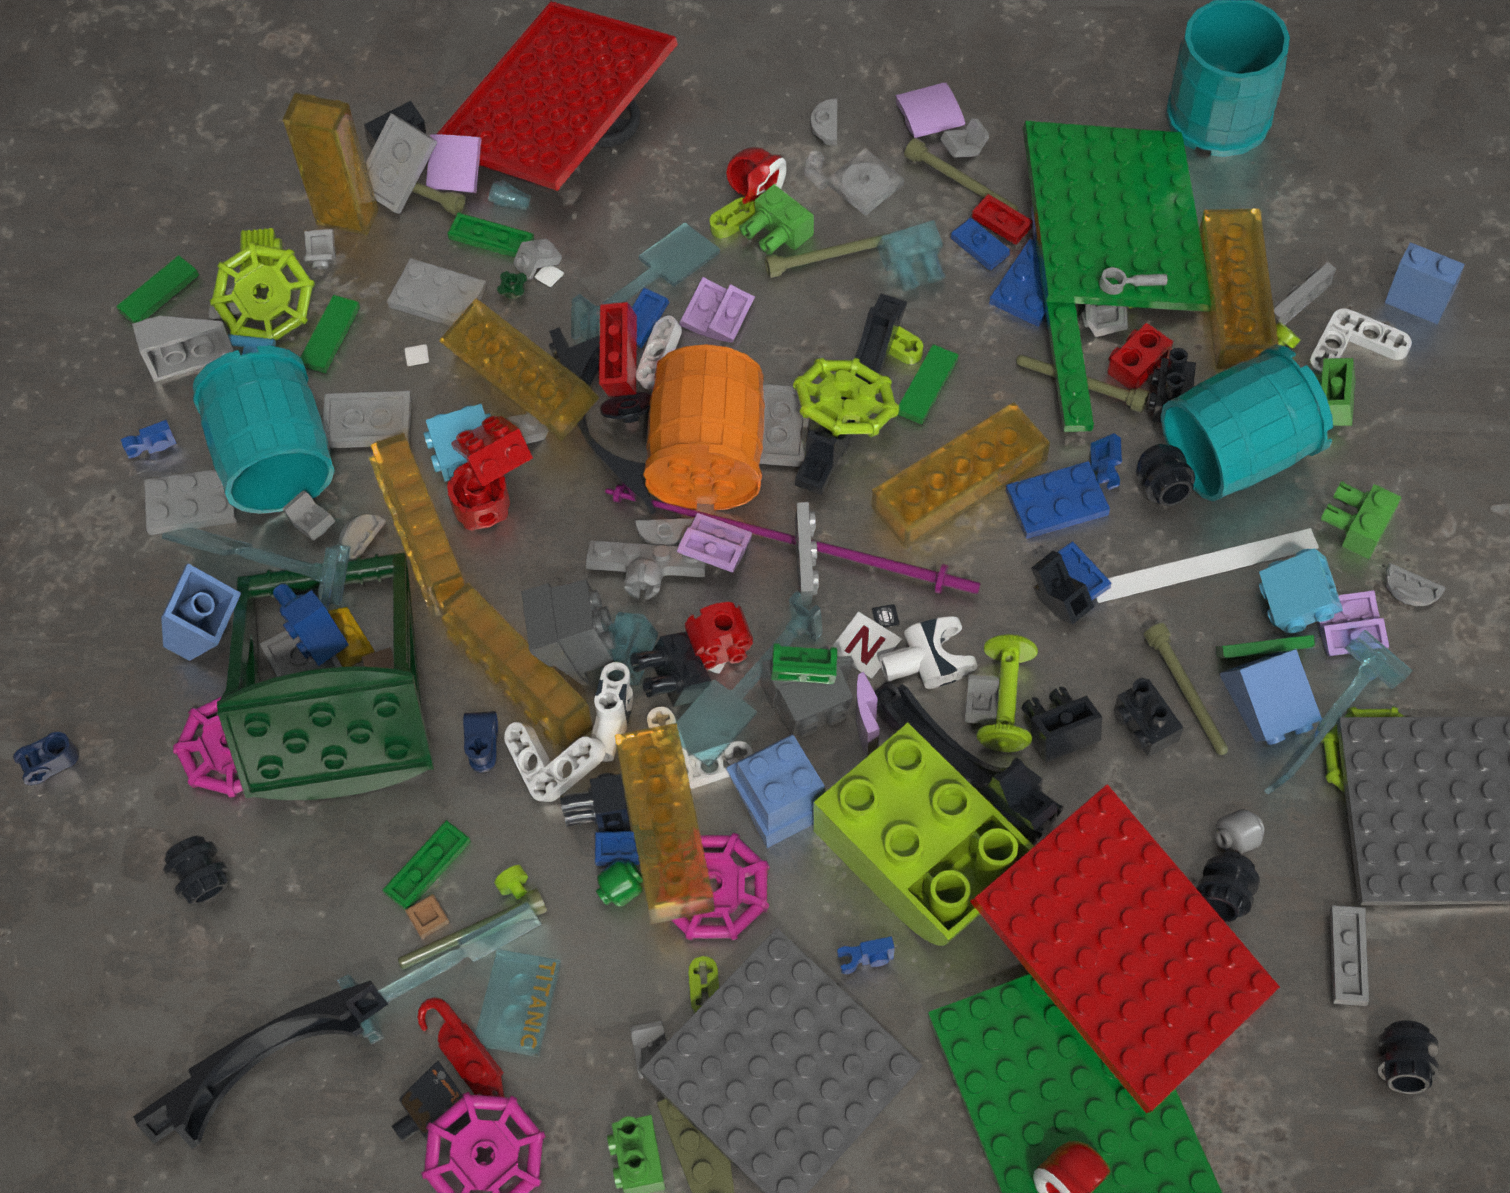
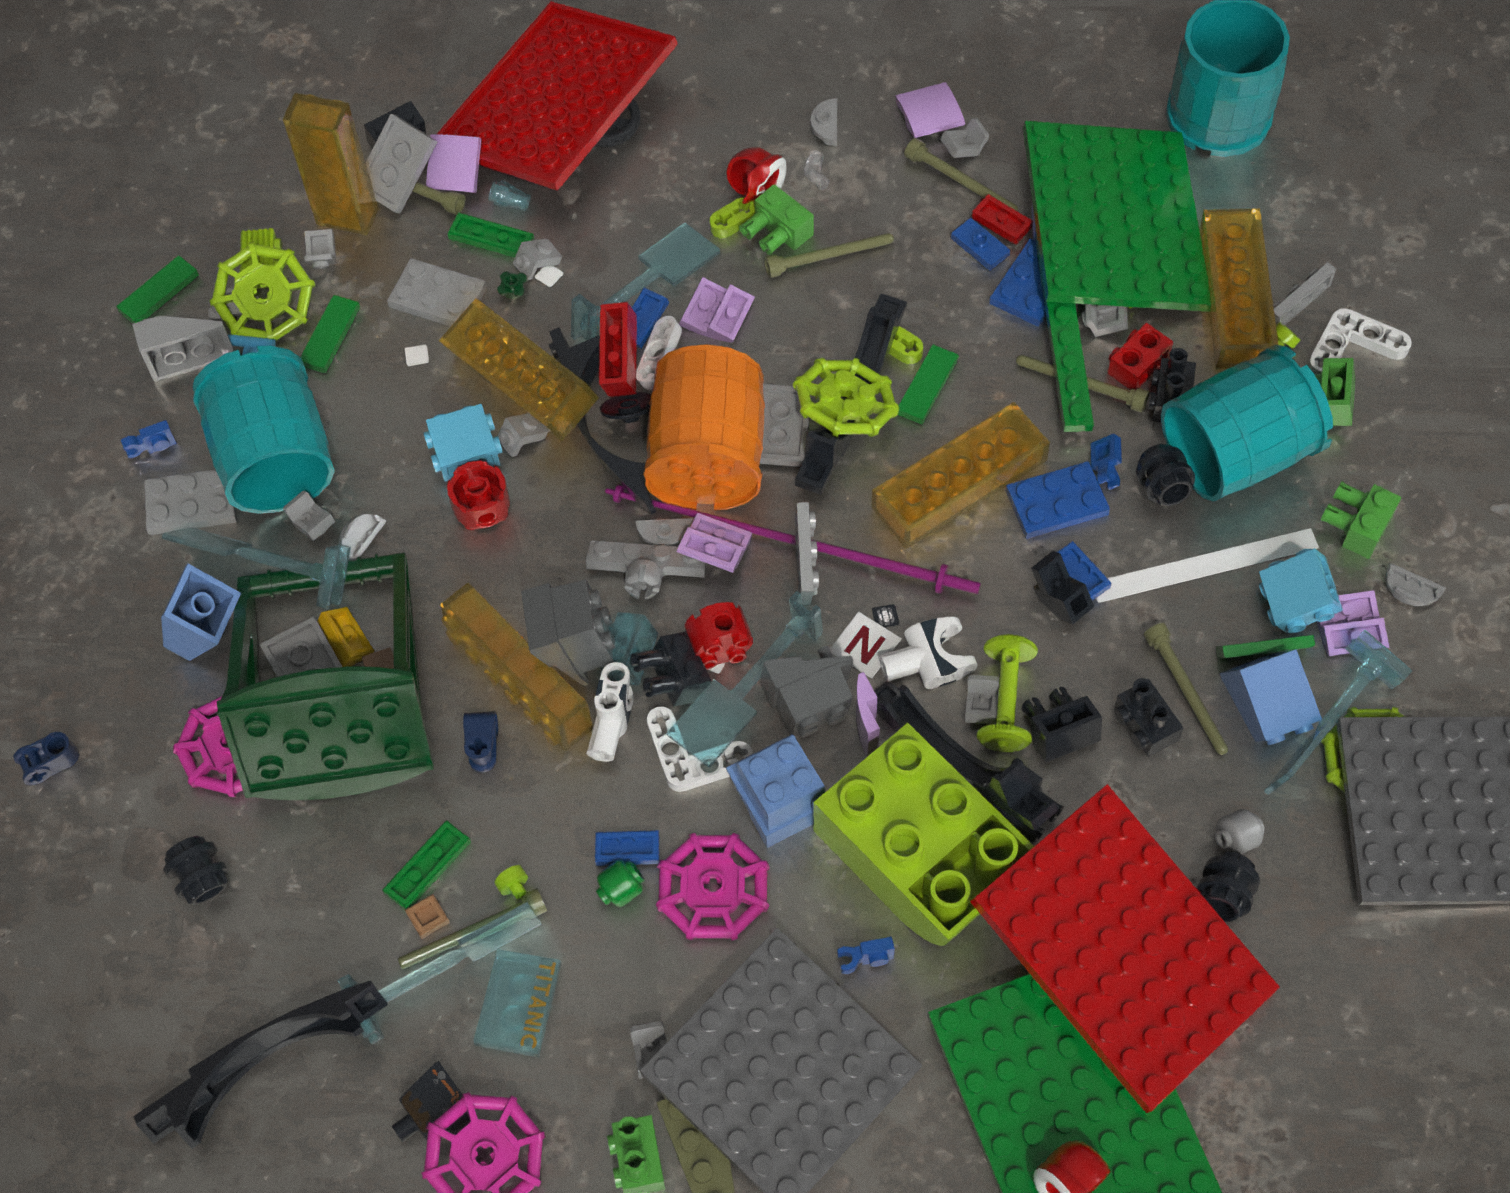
(310, 623): blue brick -> none
(366, 417): light grey plate -> none
(416, 520): clear yellow brick -> none
(464, 1050): red plate -> none
(492, 449): red bracket -> none
(550, 770): white beam -> none
(601, 804): black brick -> none
(664, 823): clear yellow brick -> none
(696, 987): lime beam -> none
(804, 664): green hinge -> none
(865, 181): clear piece -> none
(910, 246): clear light blue brick -> none
(1137, 280): light grey piece -> none
(1349, 955): light grey plate -> none
(1408, 1057): black piece -> none
(1424, 283): medium blue slope -> none

